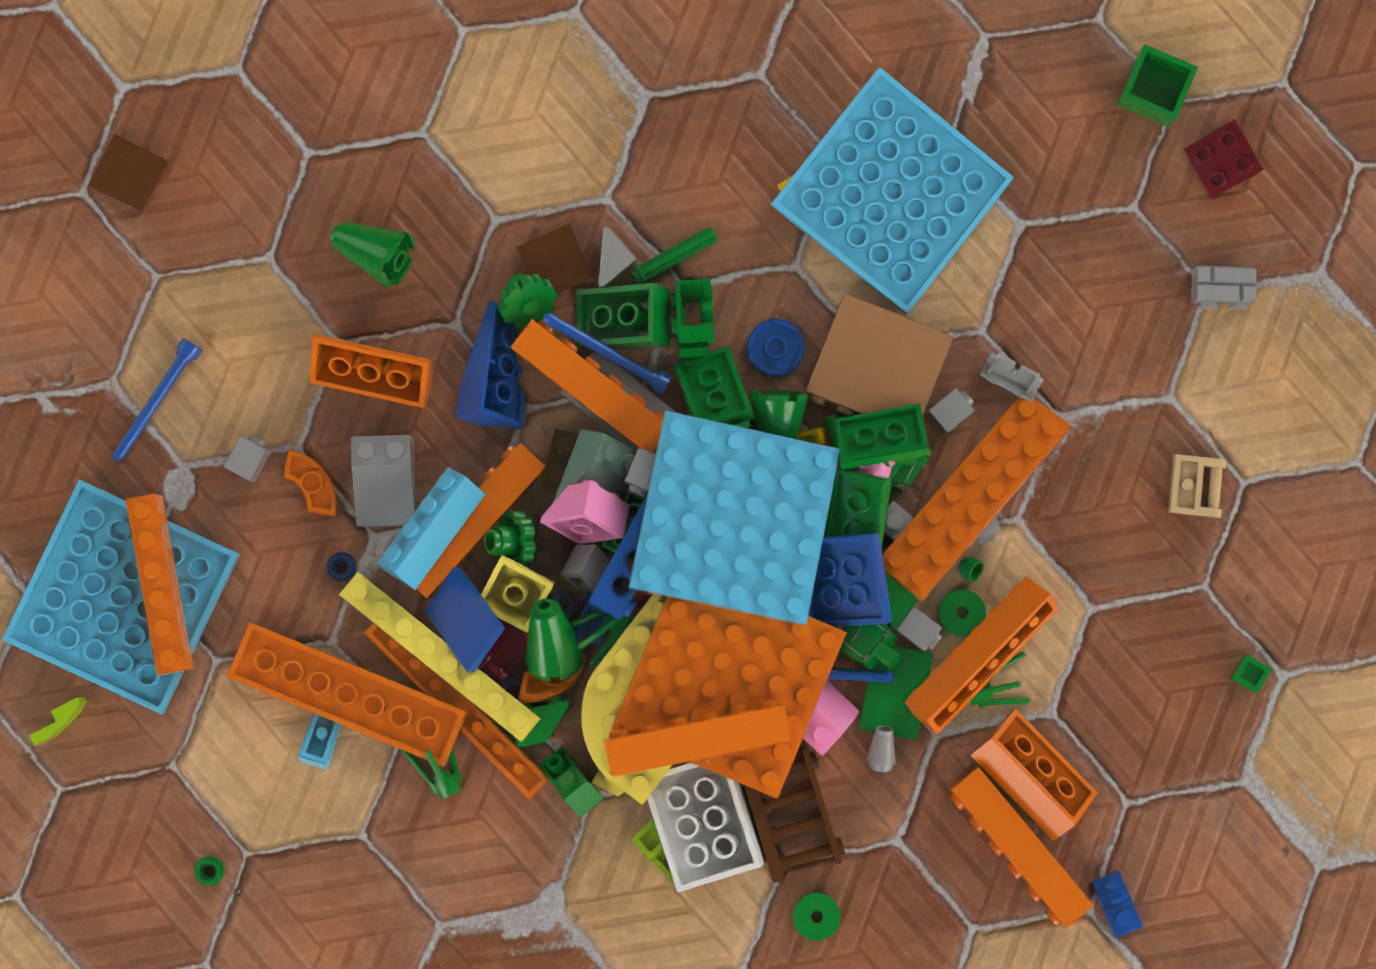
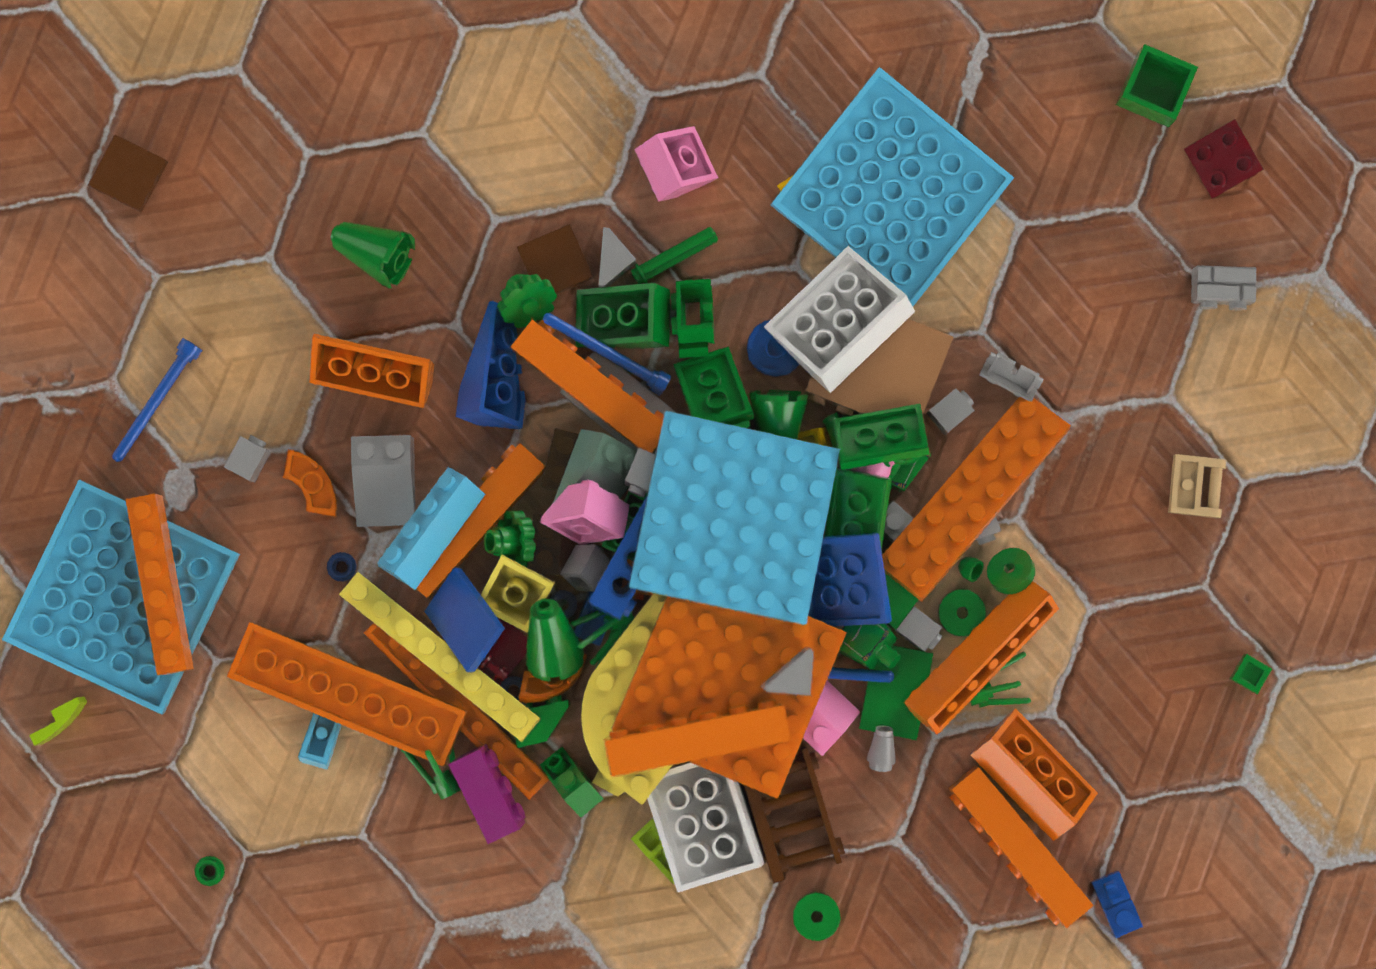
(488, 793): none -> magenta brick
(675, 163): none -> bright pink slope
(794, 676): none -> light grey slope
(840, 318): none -> white slope
(1018, 579): none -> green piece

